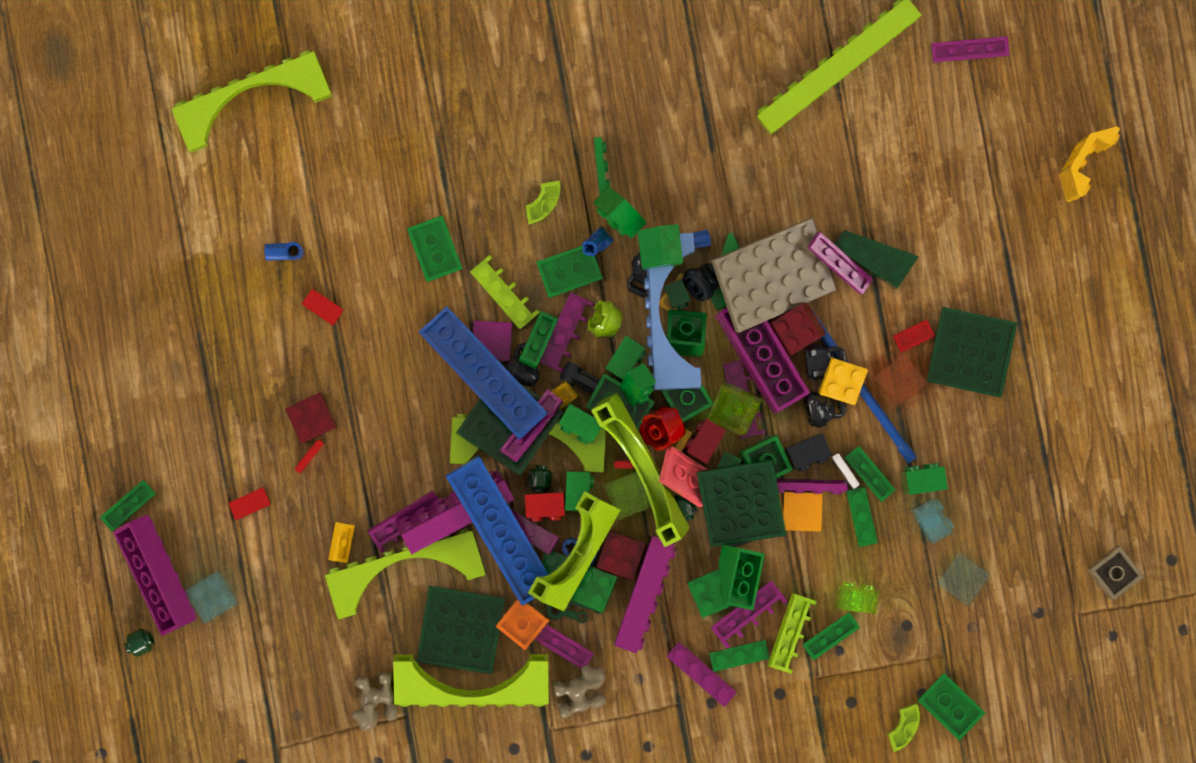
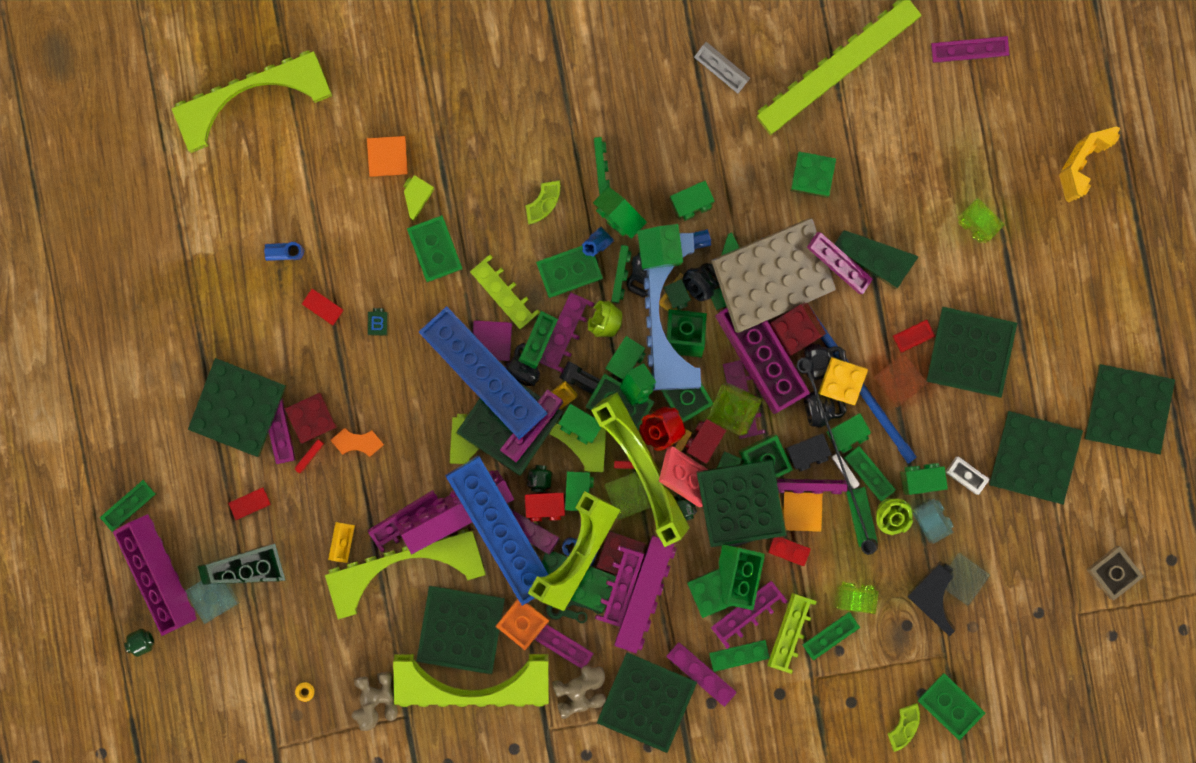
(237, 407): none -> dark green plate
(246, 567): none -> dark green wedge
(281, 437): none -> magenta plate
(298, 692): none -> yellow plate
(347, 441): none -> orange tile
(378, 322): none -> dark green brick
(387, 156): none -> orange tile
(416, 195): none -> lime slope
(621, 274): none -> green plate
(622, 586): none -> magenta hinge
(646, 702): none -> dark green plate
(692, 200): none -> green brick
(722, 67): none -> light grey plate
(789, 550): none -> red brick
(813, 174): none -> green brick
(849, 432): none -> green brick
(870, 545): none -> black piece
(894, 516): none -> lime cone
(930, 593): none -> black arch
(967, 475): none -> white brick
(980, 221): none -> clear neon green brick
(1035, 457): none -> dark green plate
(1129, 409): none -> dark green plate

